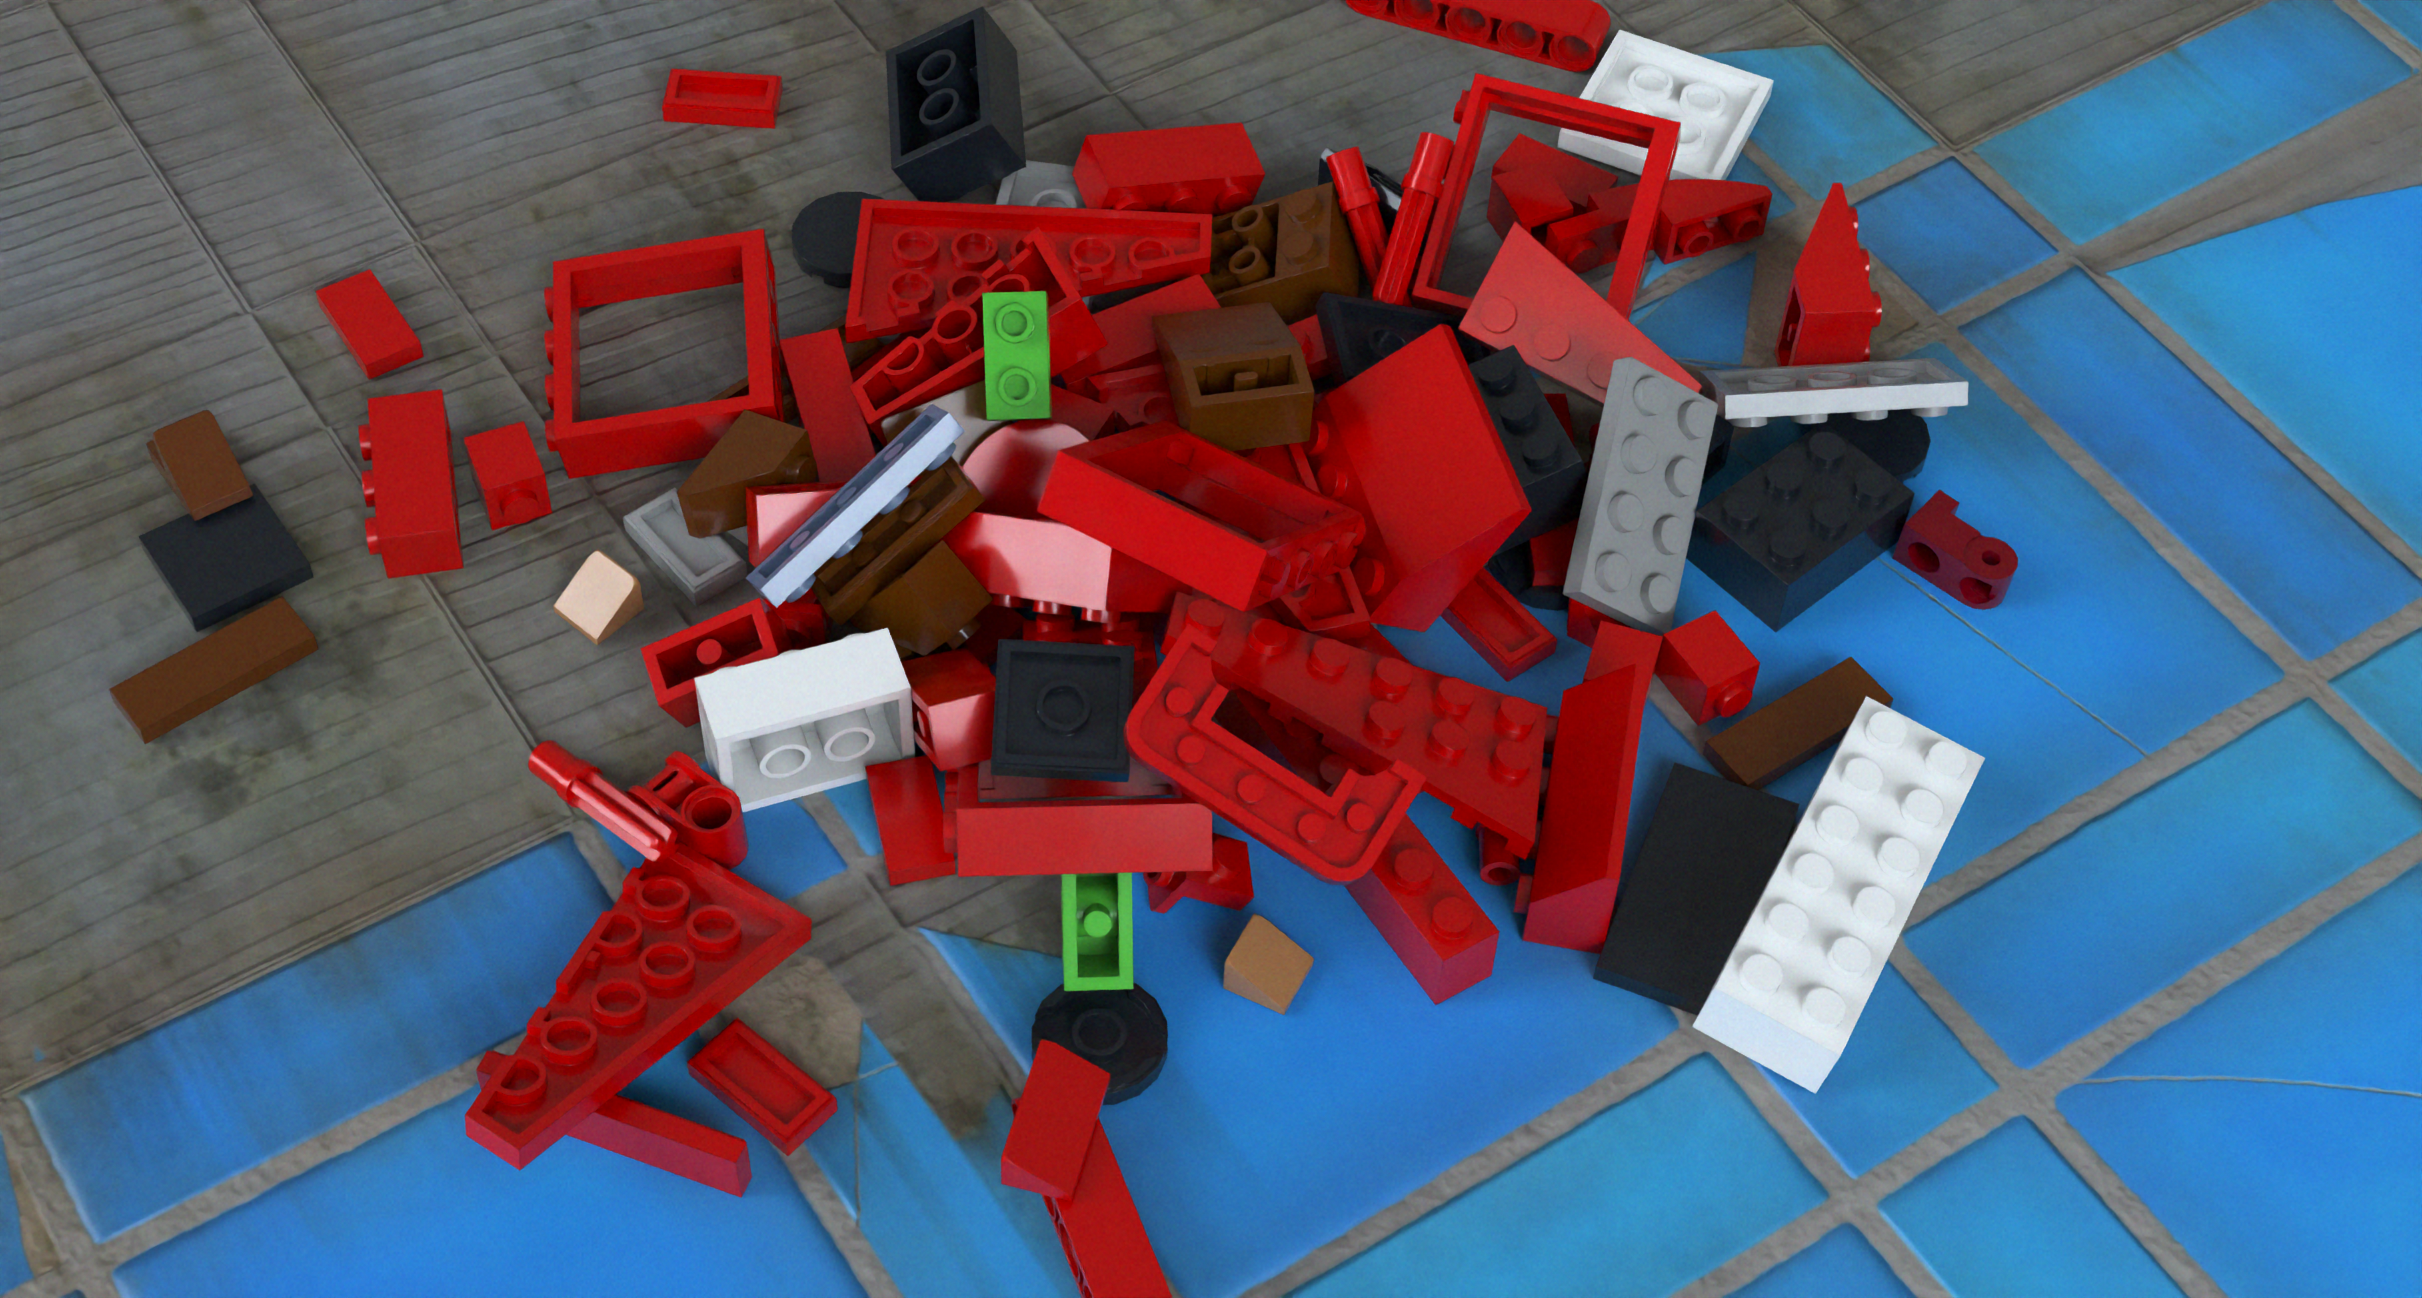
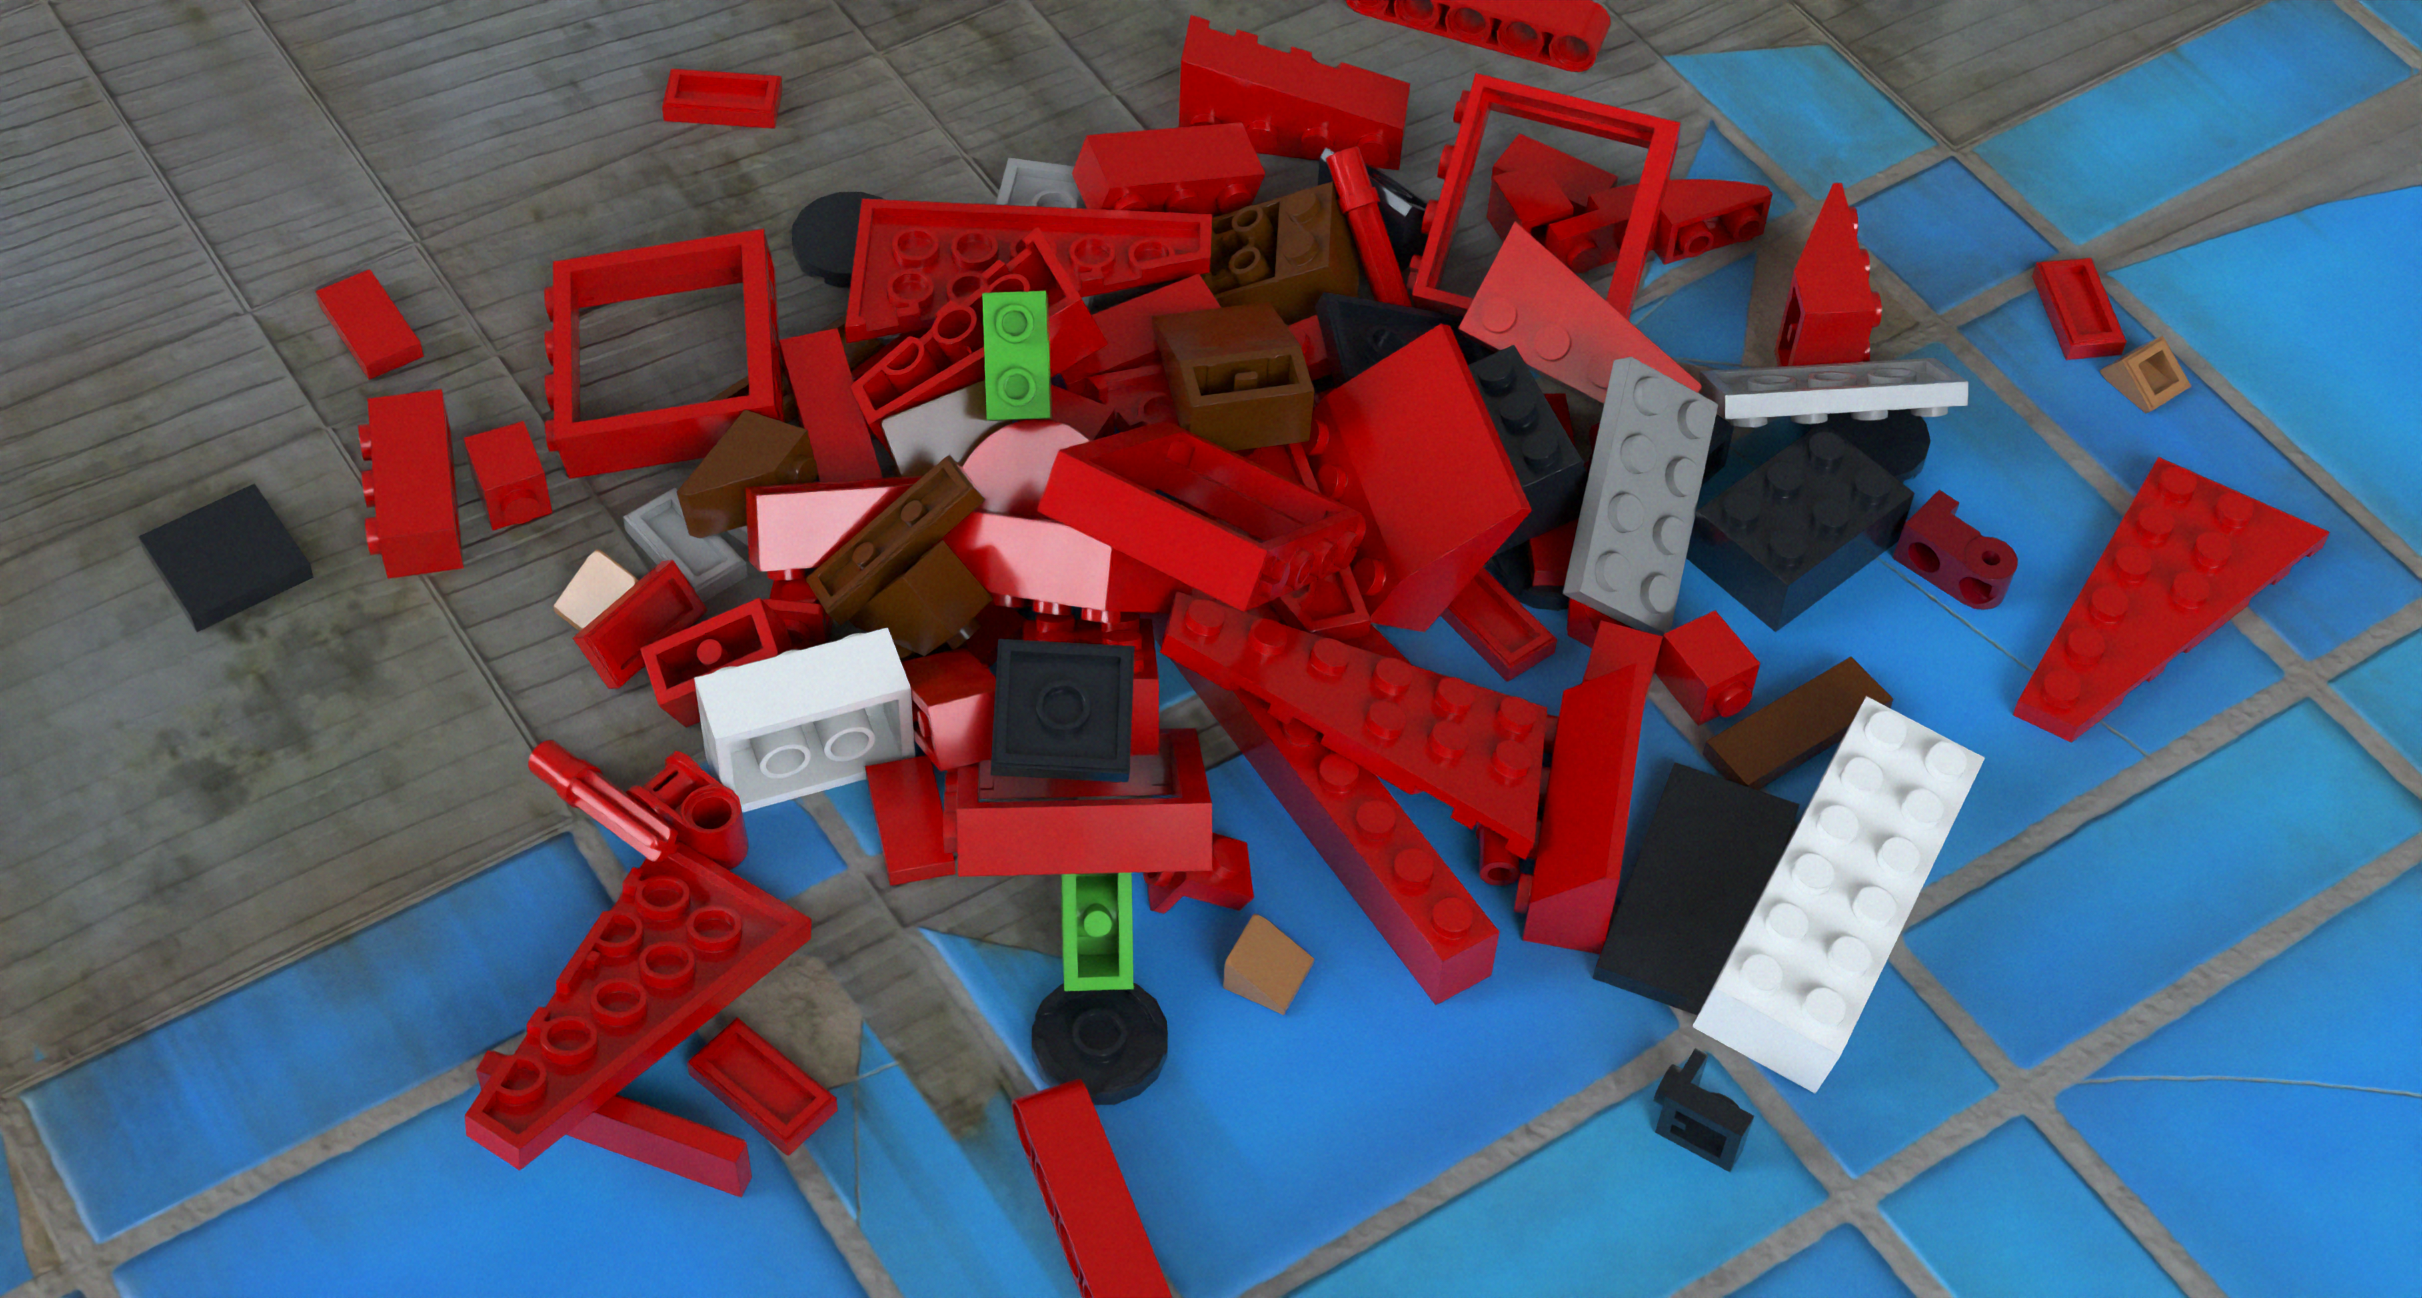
(198, 465): reddish brown slope -> none
(213, 669): reddish brown tile -> none
(644, 614): none -> red tile
(873, 490): plate -> none
(955, 108): black brick -> none
(1054, 1122): red slope -> none
(1289, 98): none -> red wedge
(1323, 833): red windscreen -> none
(1421, 188): red axle -> none
(1701, 1120): none -> black bracket
(1707, 97): white plate -> none
(2078, 309): none -> red tile
(2147, 375): none -> medium nougat slope
(2164, 584): none -> red wing

